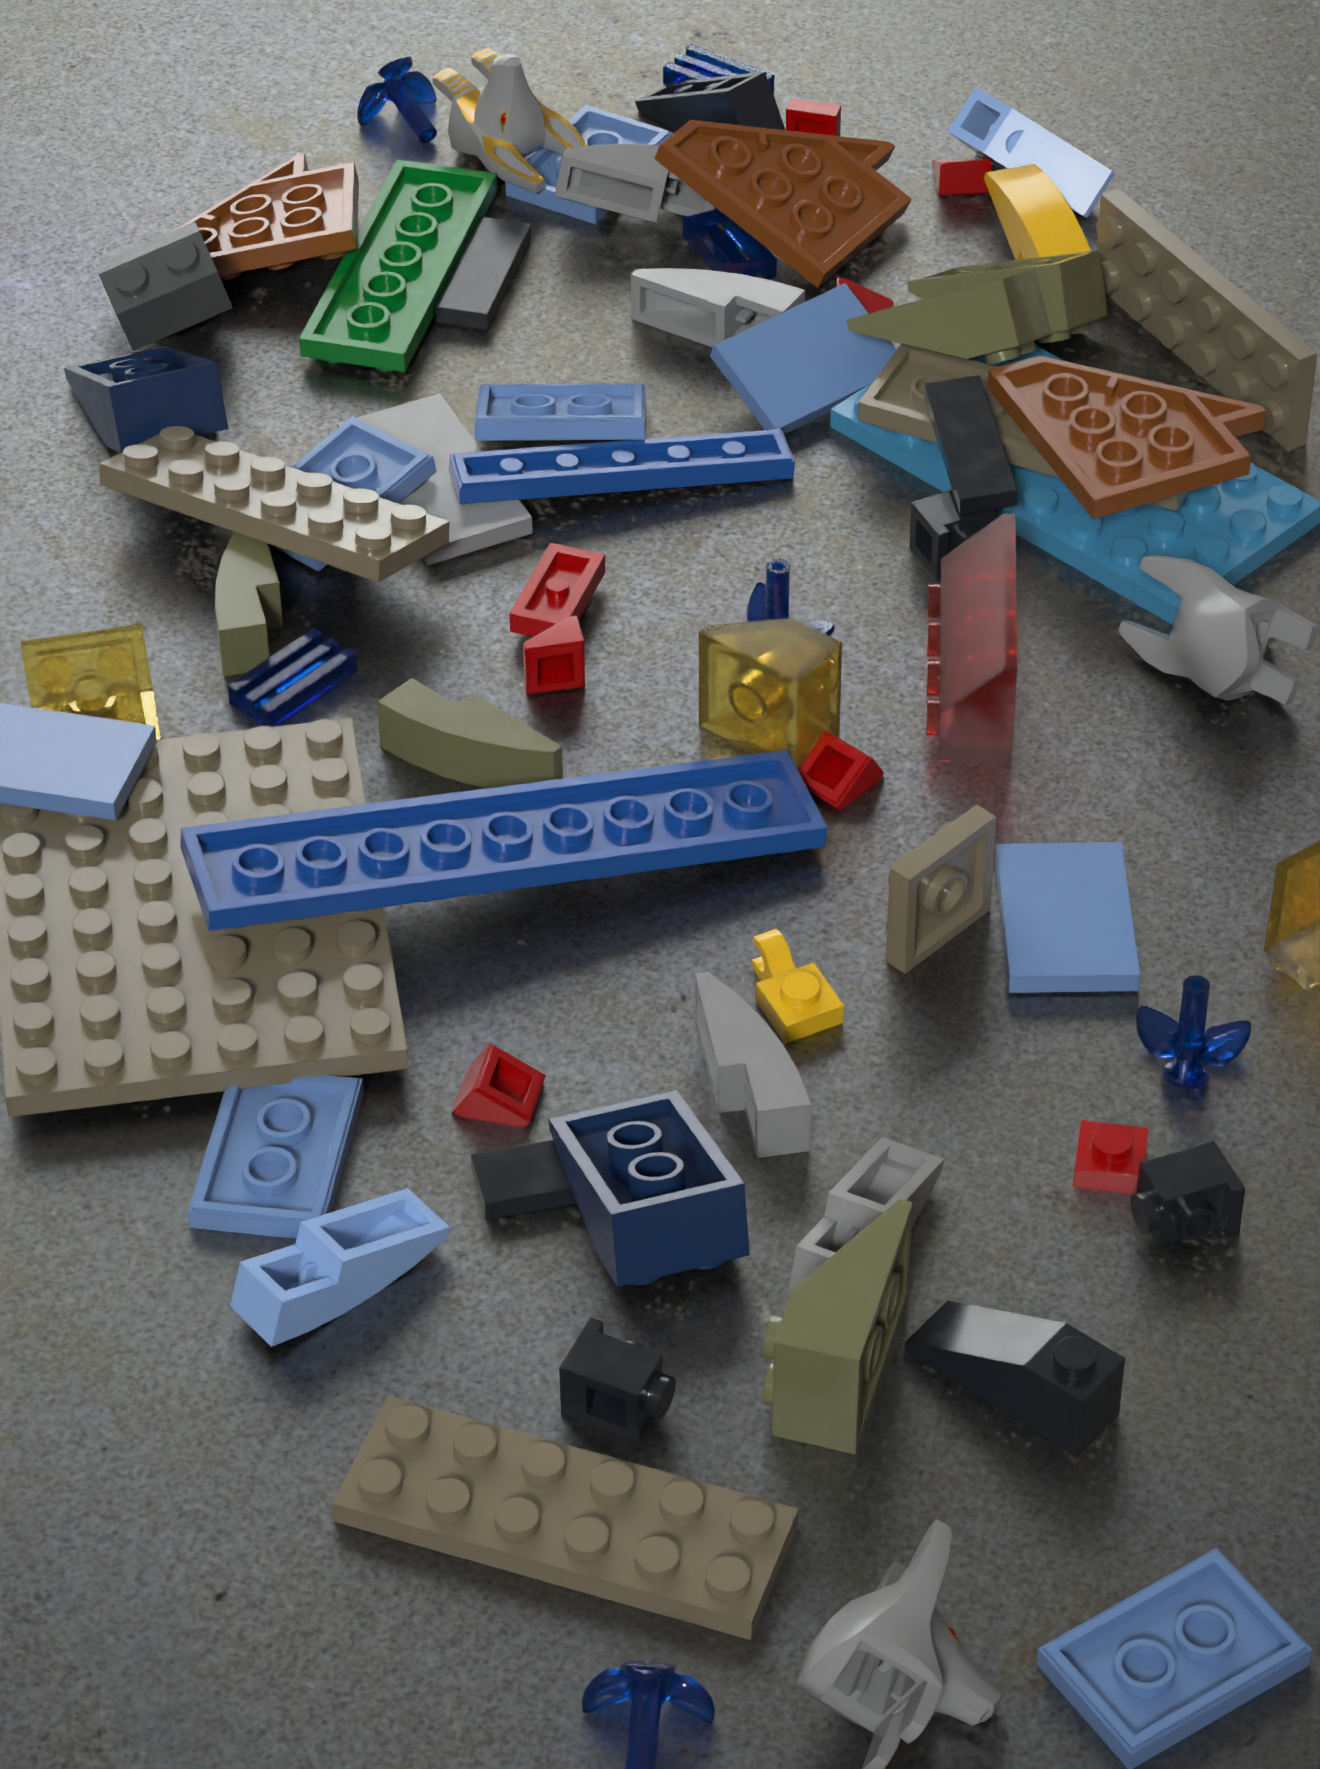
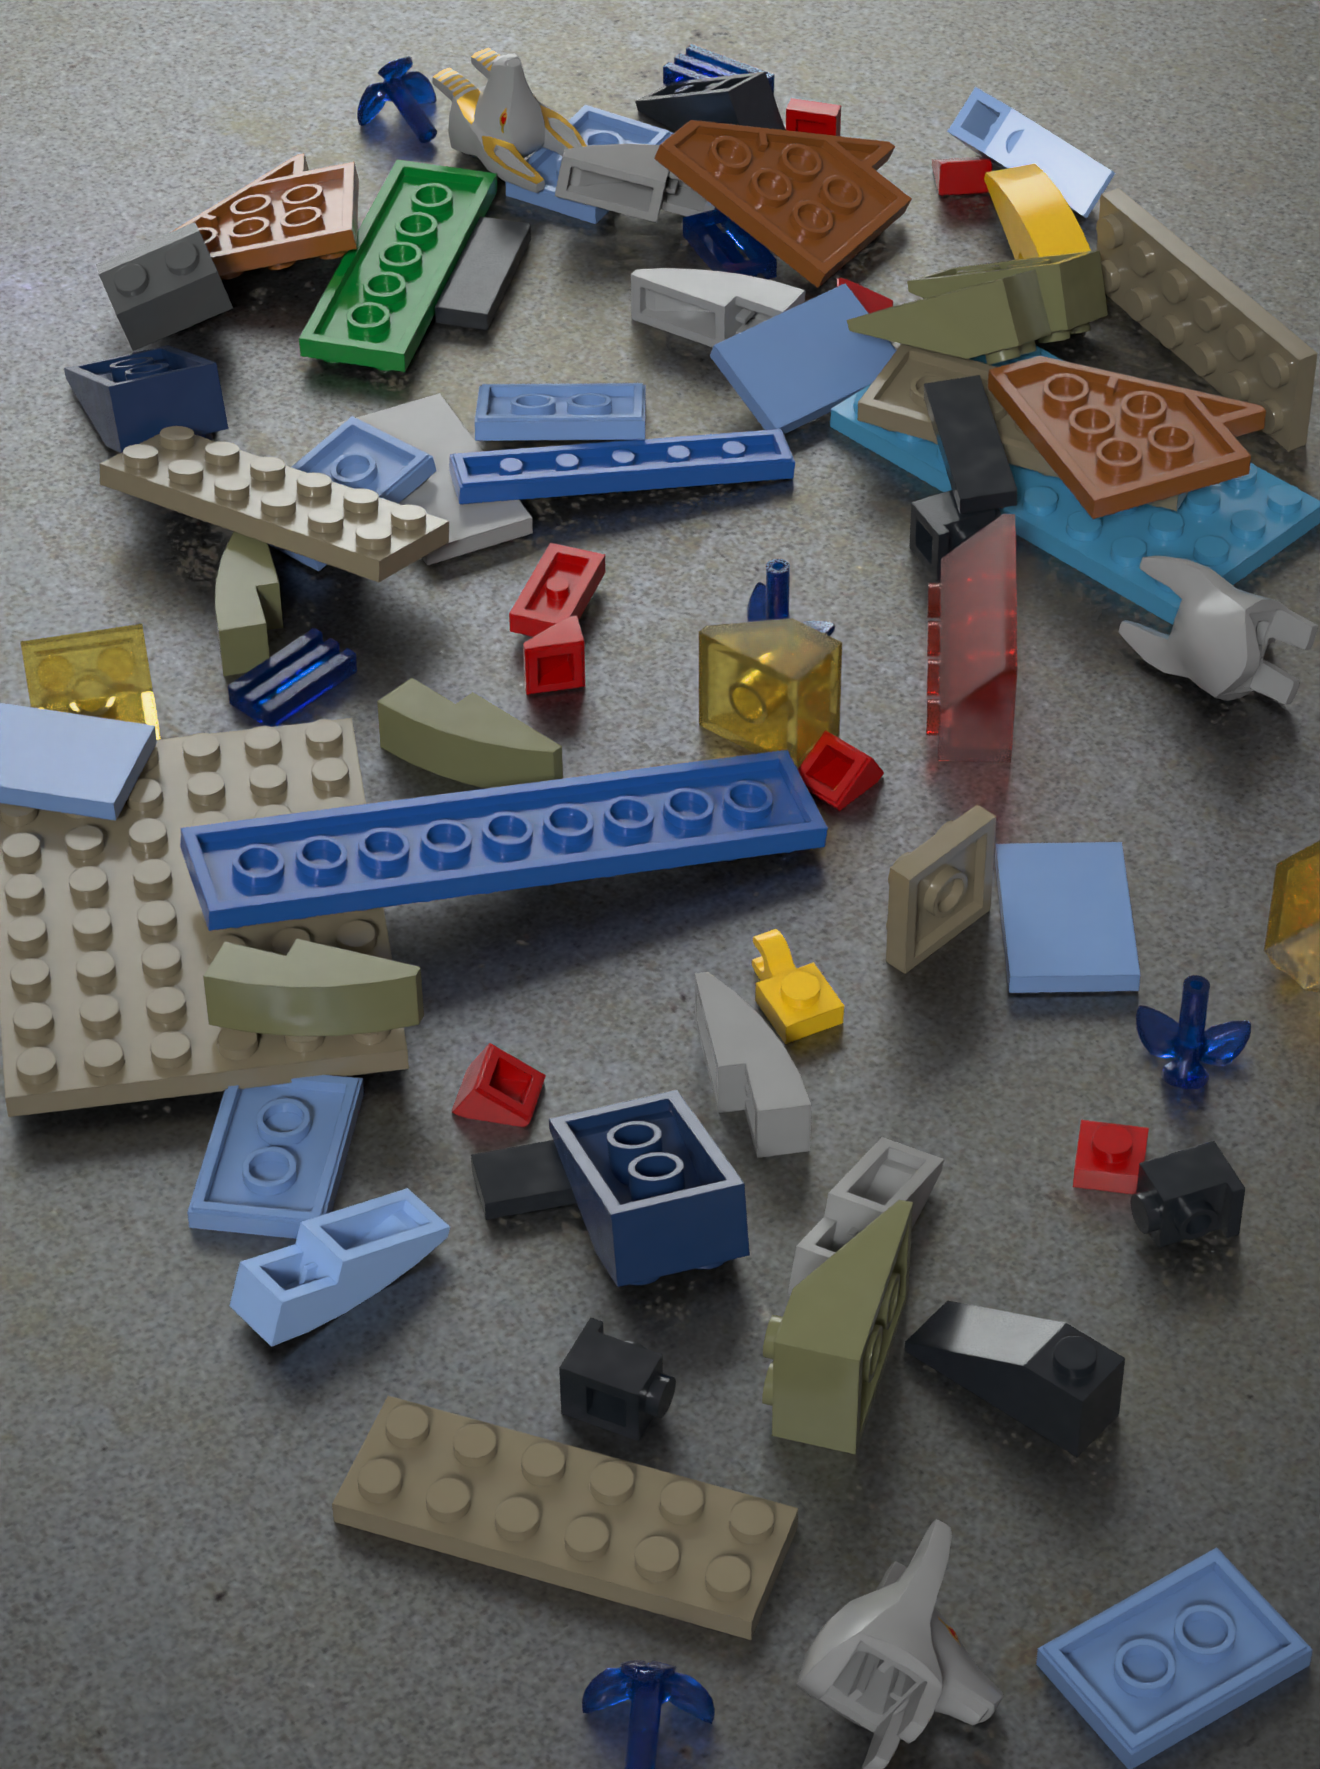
(311, 991): none -> olive slope

